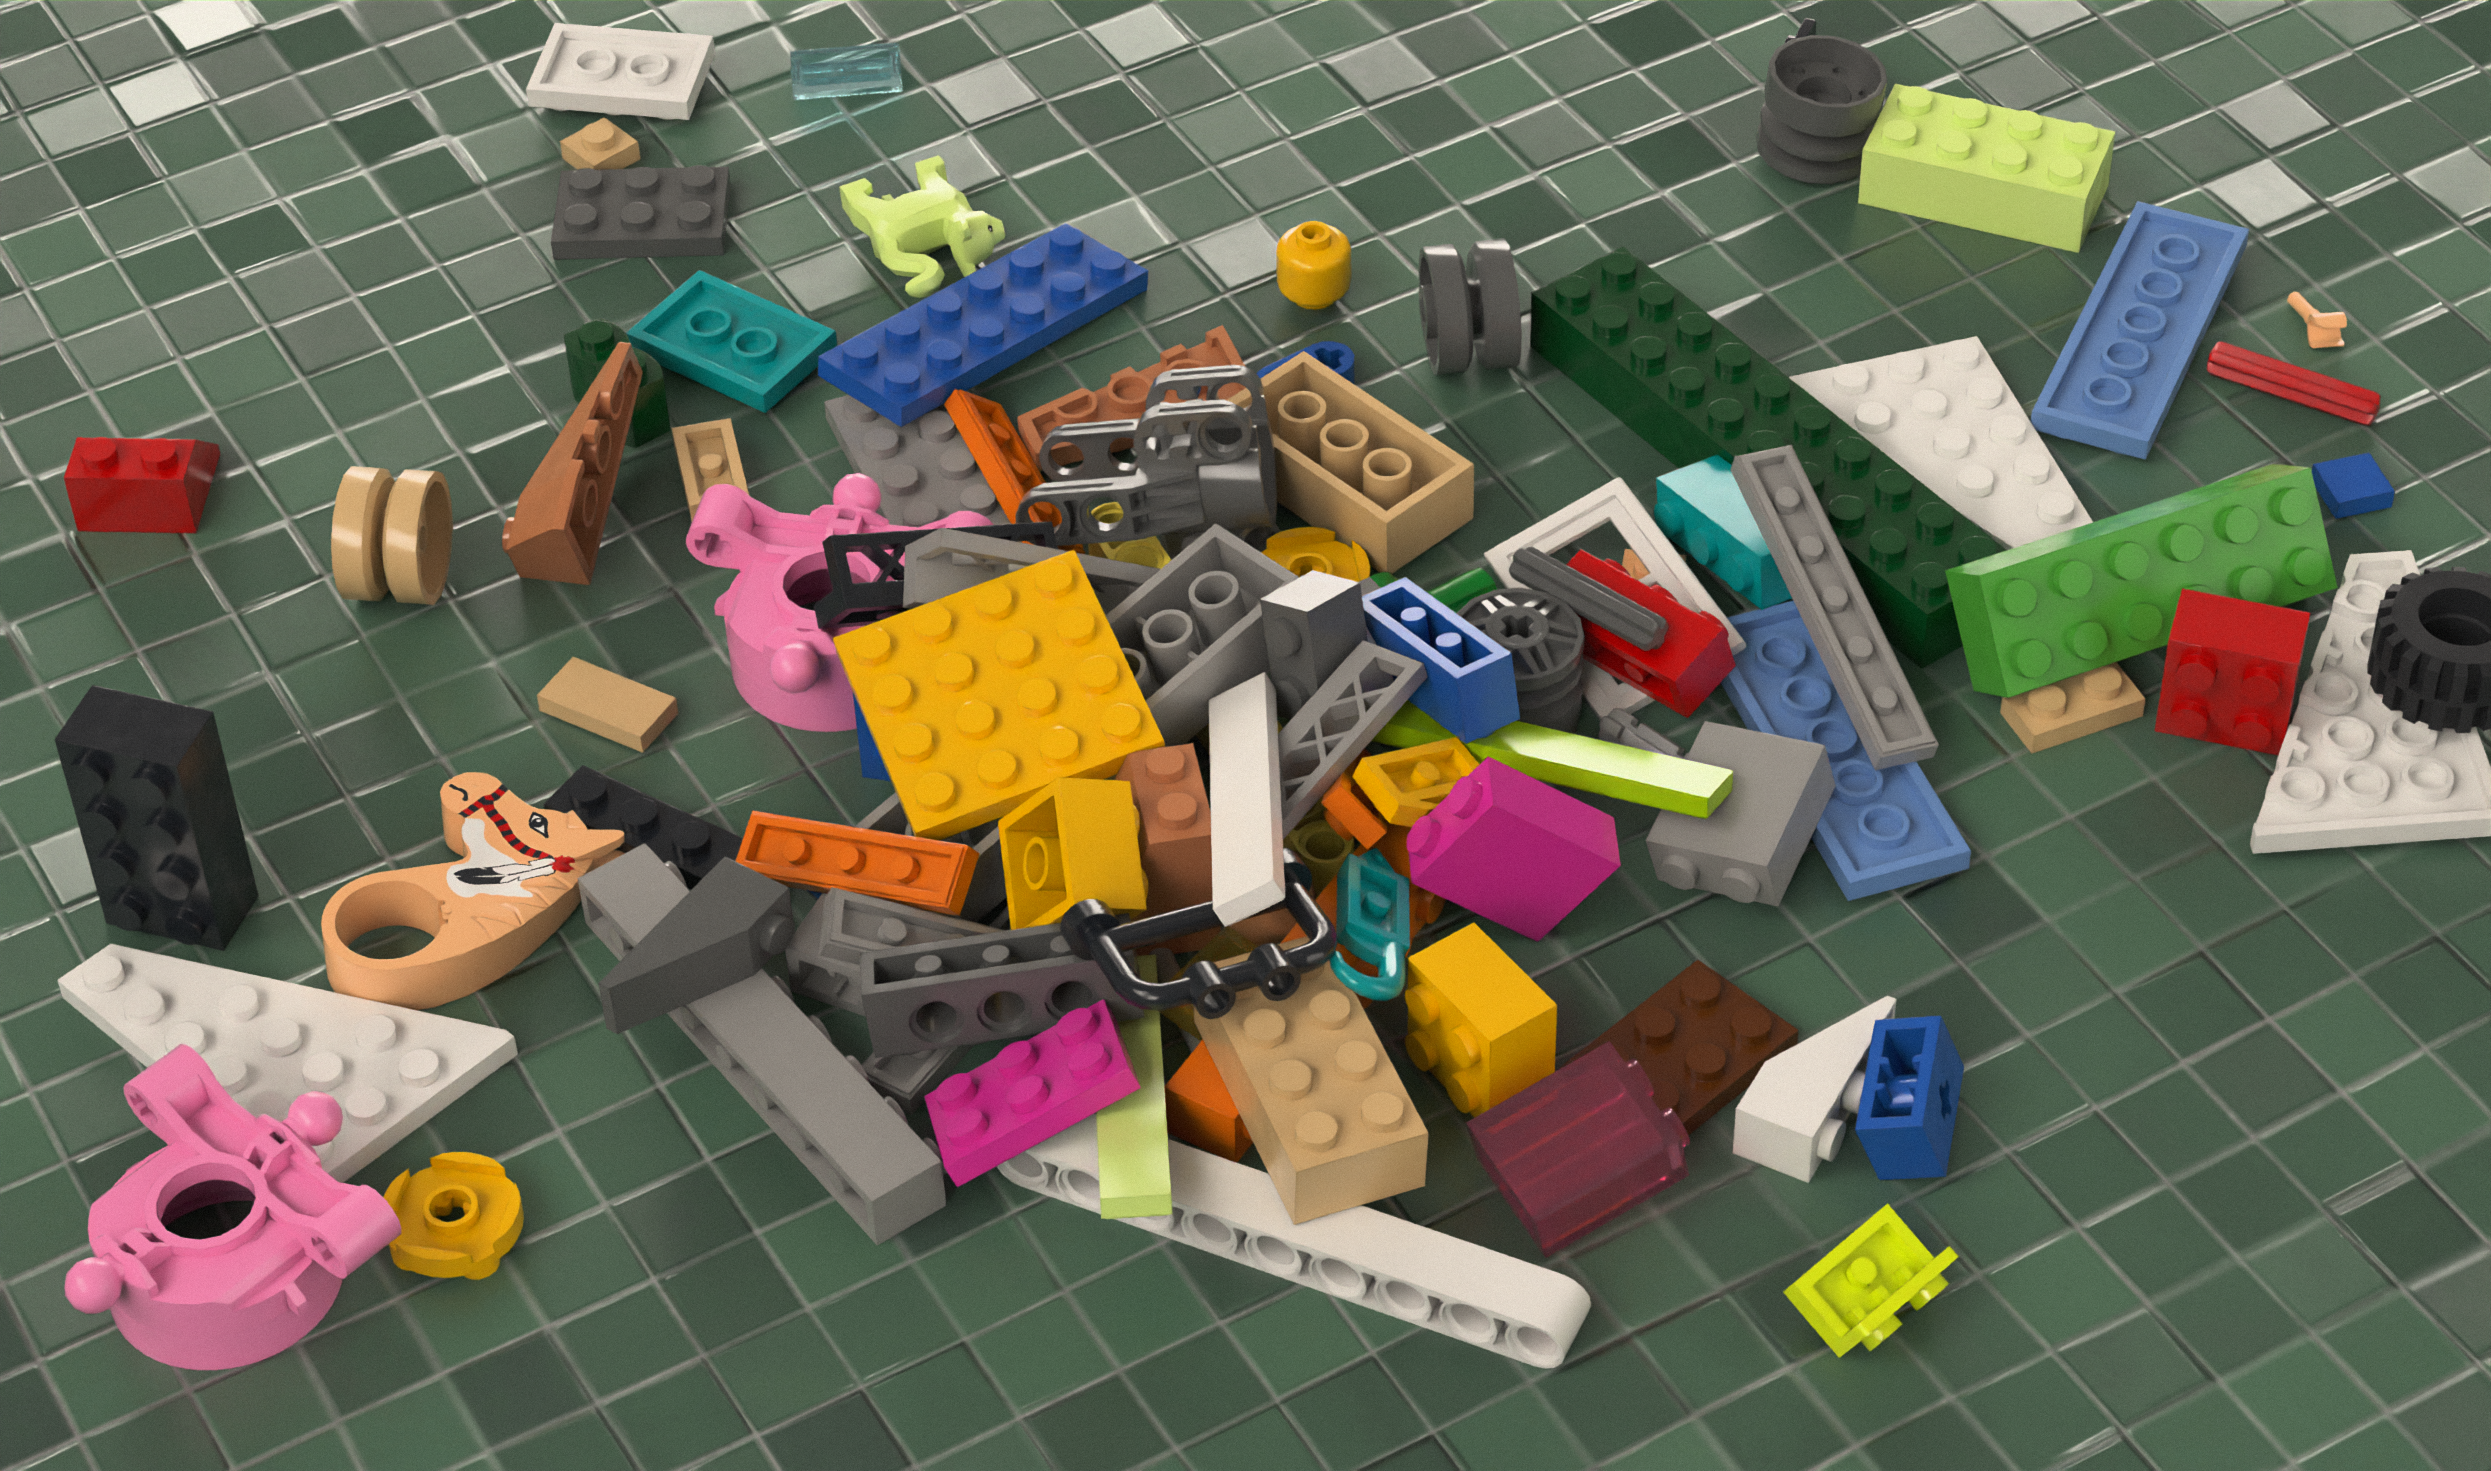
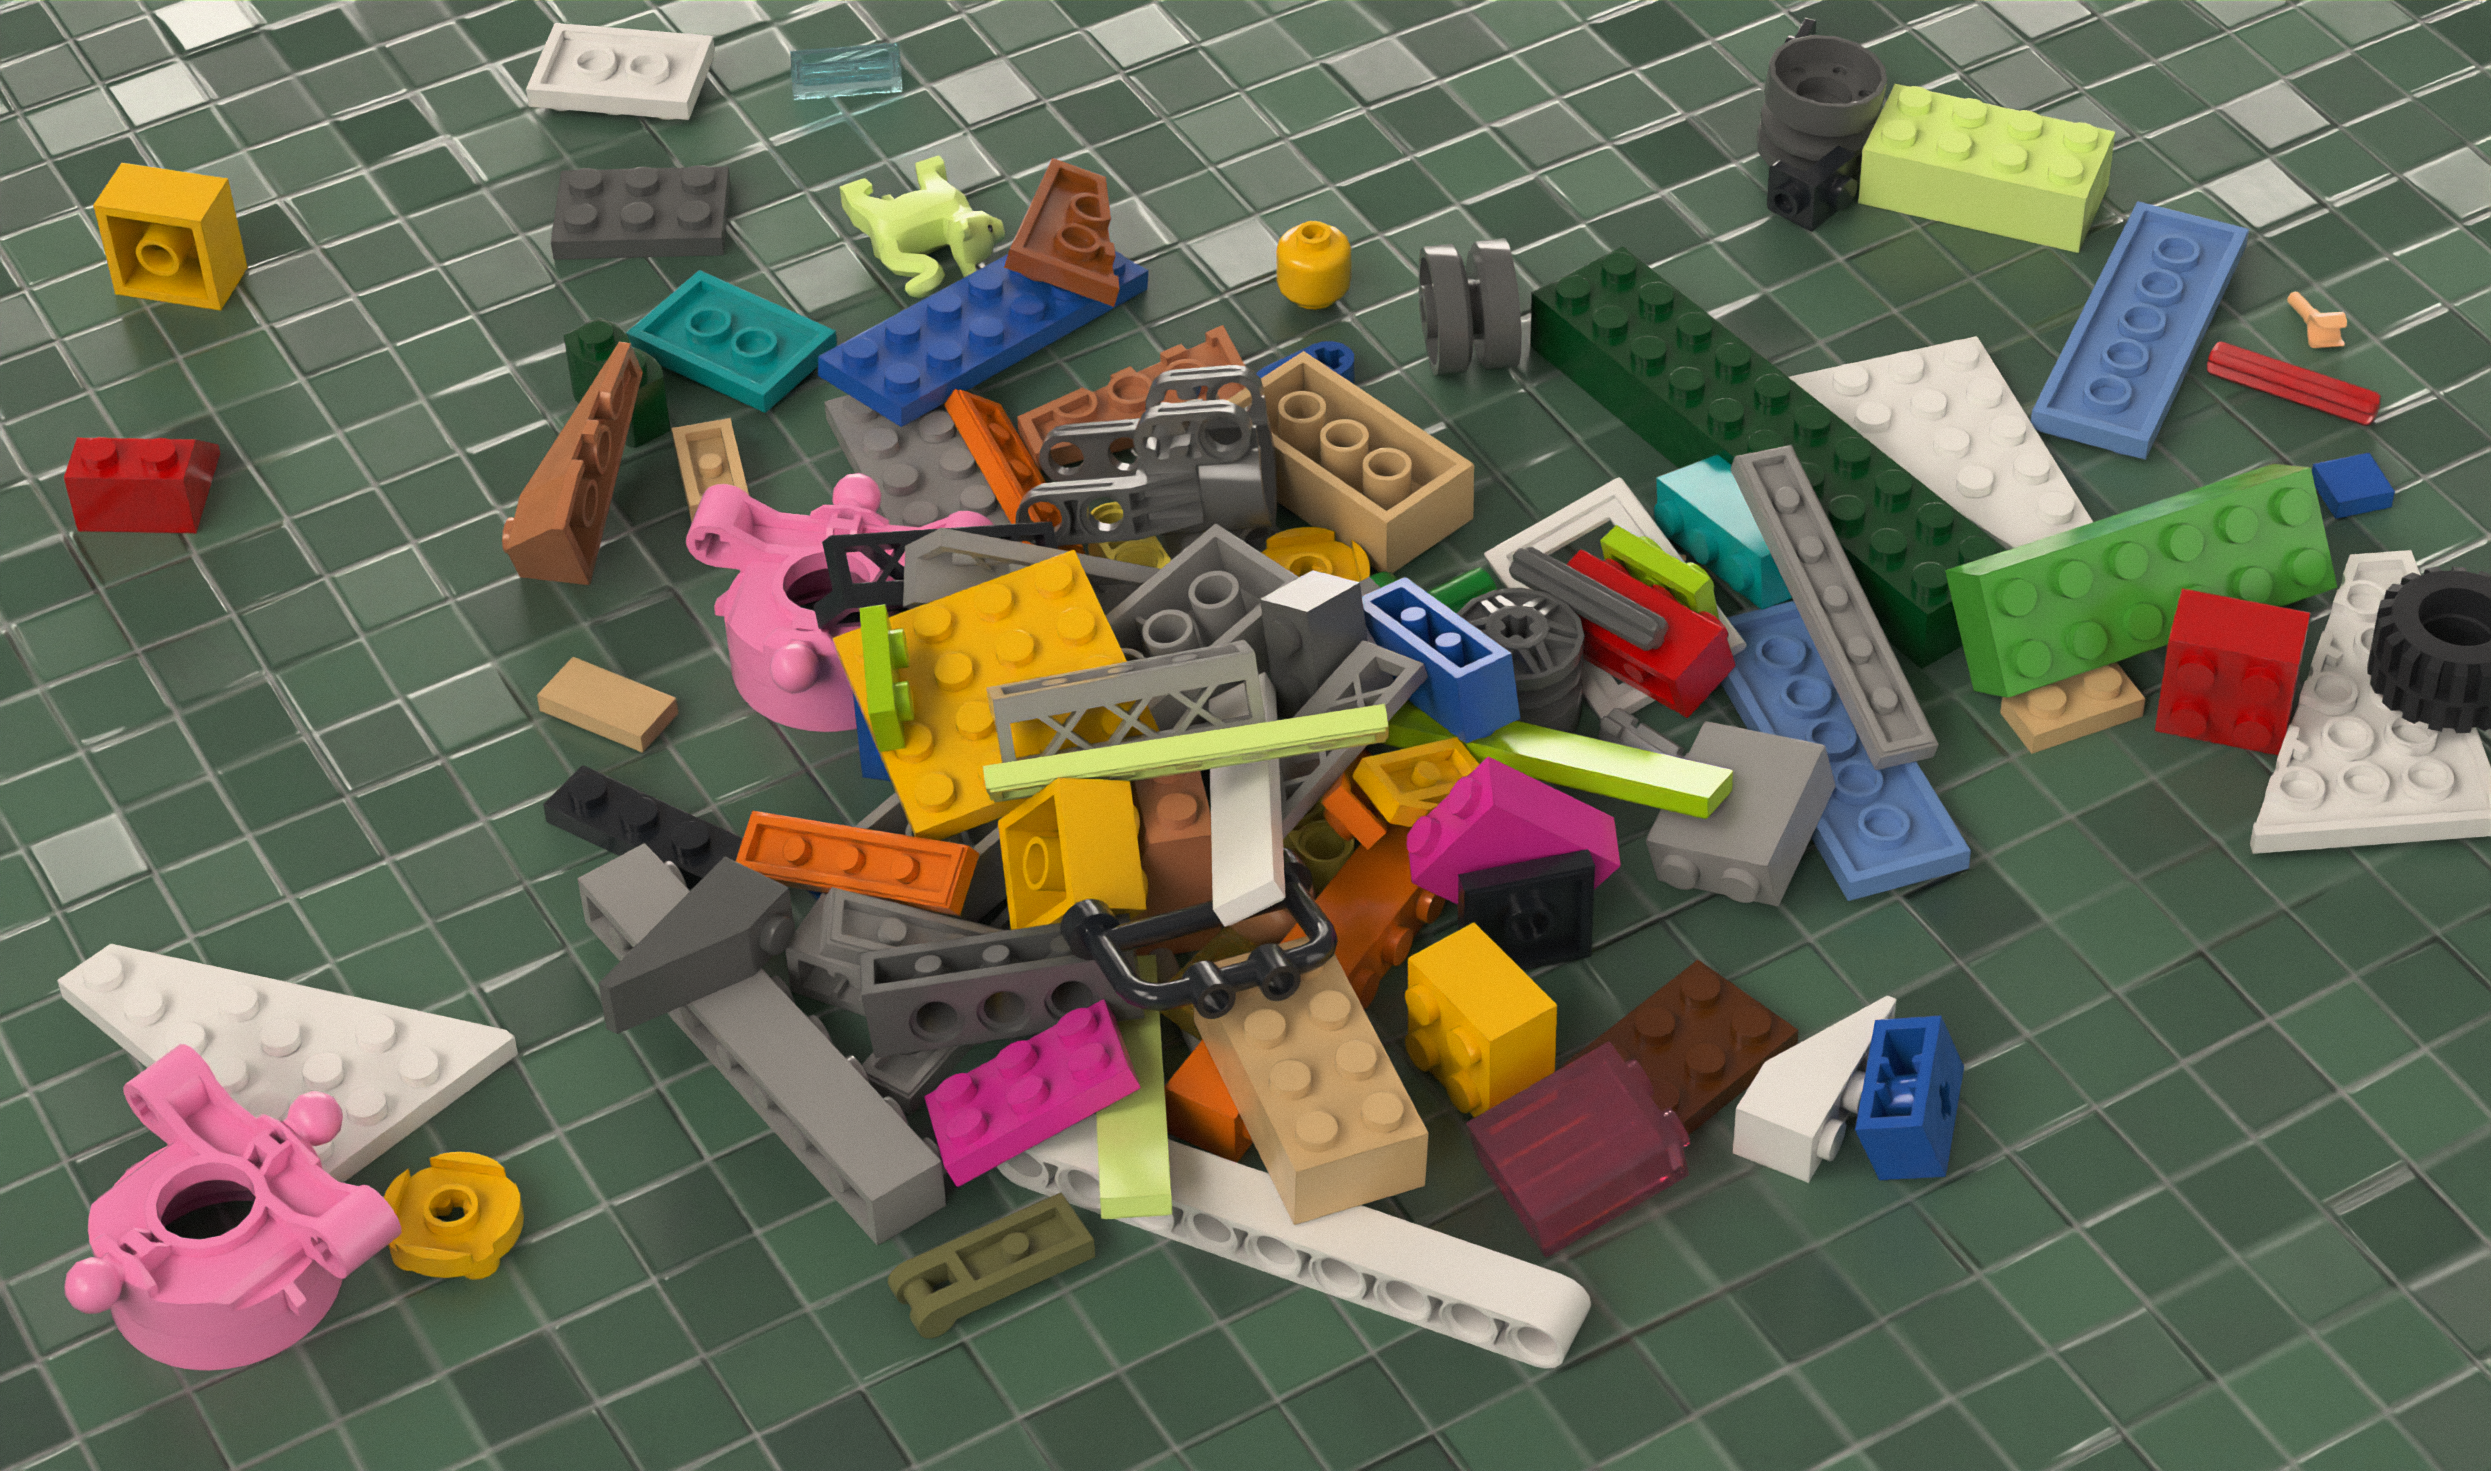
(157, 817): black brick -> none
(171, 236): none -> yellow brick
(392, 535): tan wheel -> none
(481, 910): light nougat animal -> none
(600, 147): tan plate -> none
(887, 698): none -> lime plate
(991, 1264): none -> olive plate
(1067, 235): none -> dark orange wing
(1123, 683): none -> light grey fence
(1192, 751): none -> yellowish green tile
(1372, 924): teal plate -> none
(1533, 907): none -> black tile
(1652, 566): none -> lime plate
(1815, 194): none -> black bracket
(1866, 1280): neon yellow bracket -> none

